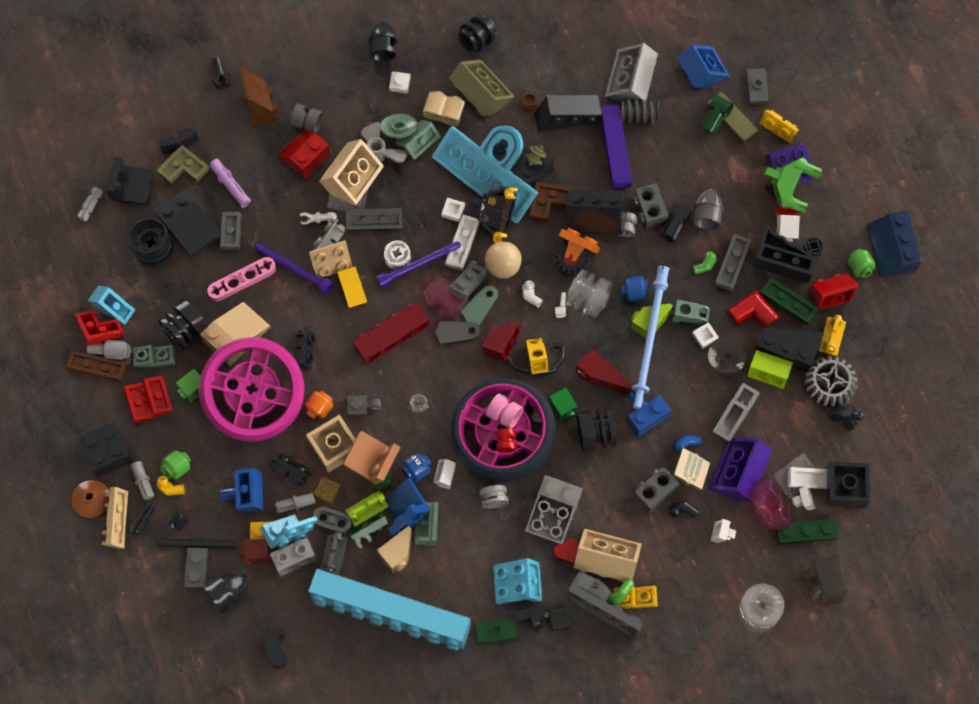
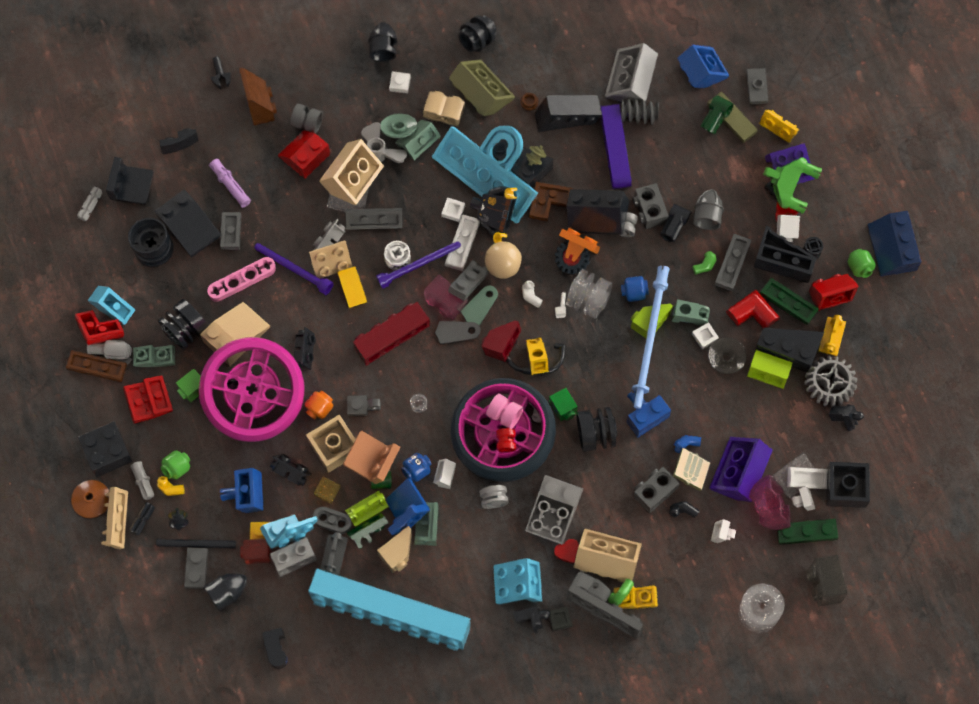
(182, 161): olive plate -> none
(295, 503): light grey axle -> none
(330, 216): white piece -> none
(496, 631): dark green plate -> none
(601, 373): dark red slope -> none
(736, 412): light grey slope -> none

